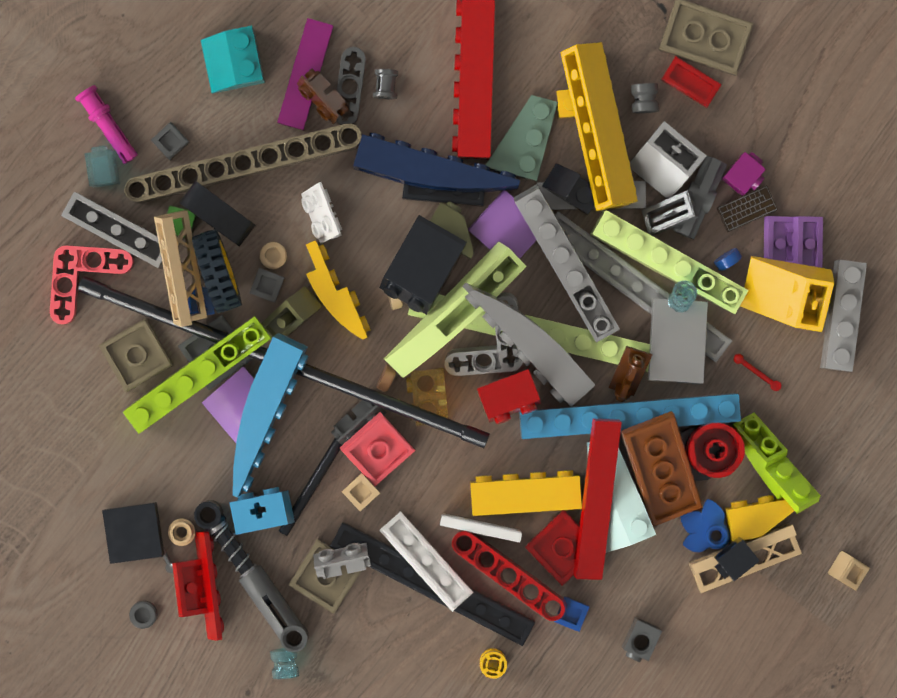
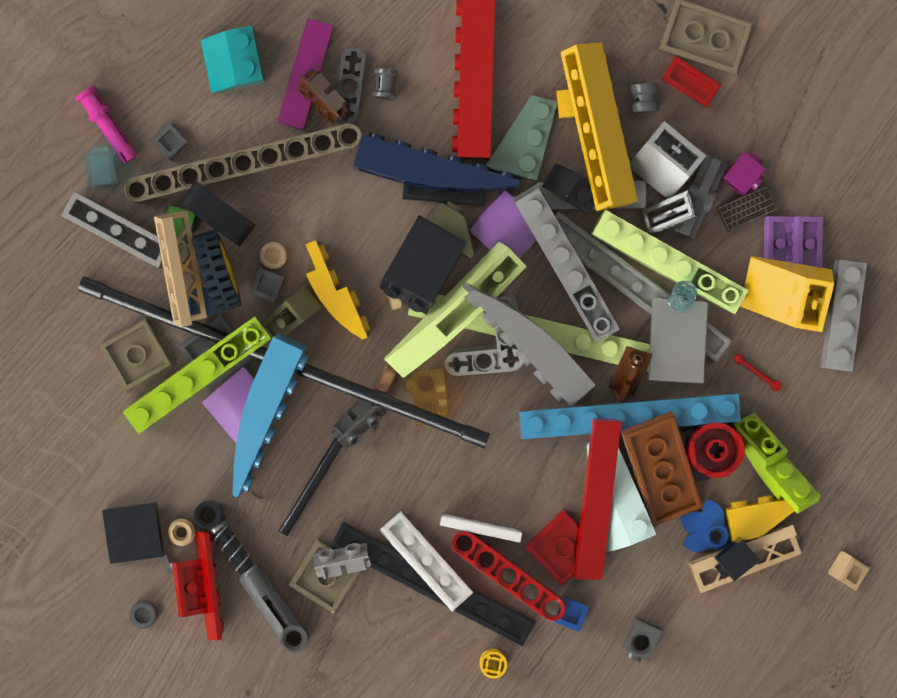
(80, 264): coral beam -> none
(277, 512): dark azure brick -> none
(284, 669): clear light blue wheel -> none
(317, 204): white hinge -> none
(361, 492): tan plate -> none
(377, 449): coral tile -> none
(509, 397): red slope -> none
(525, 494): yellow brick -> none
(728, 259): blue tile -> none

